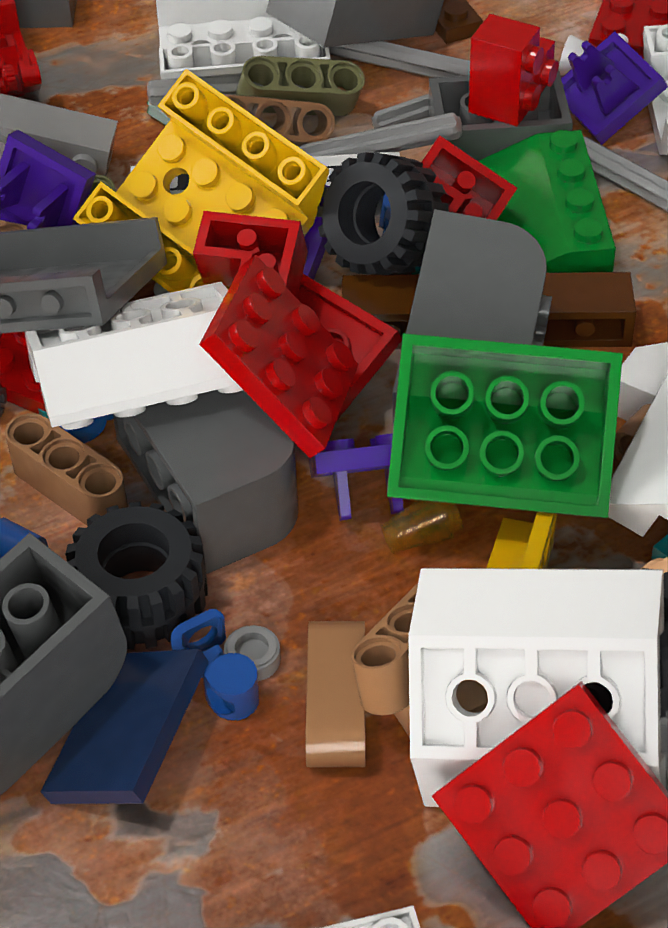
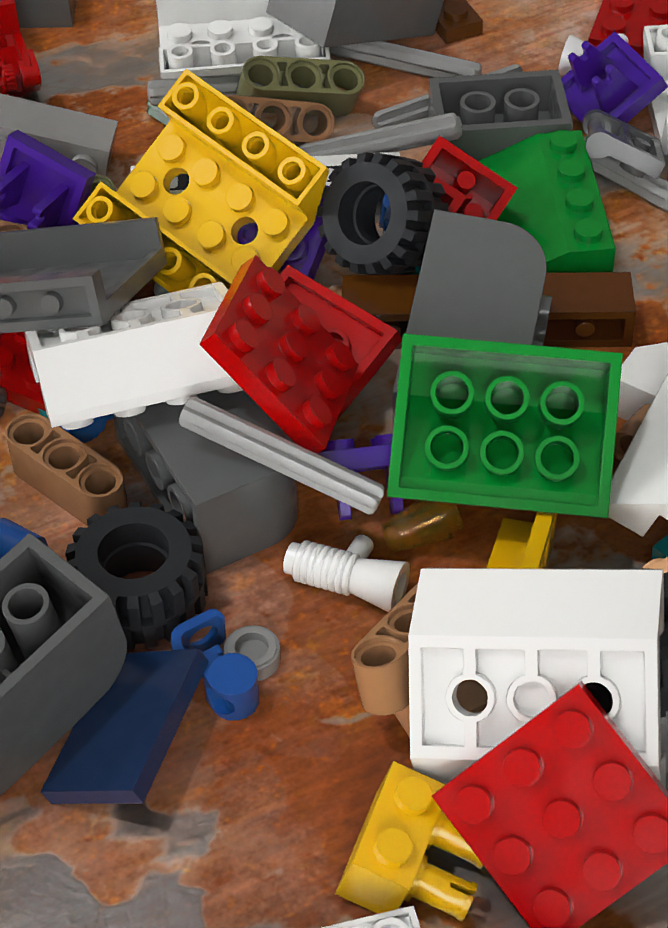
(232, 239): red brick -> none
(281, 455): none -> light grey axle
(332, 698): medium nougat beam -> none
(349, 571): none -> white piece
(390, 850): none -> yellow brick
(509, 69): red brick -> none
(635, 149): none -> dark grey plate

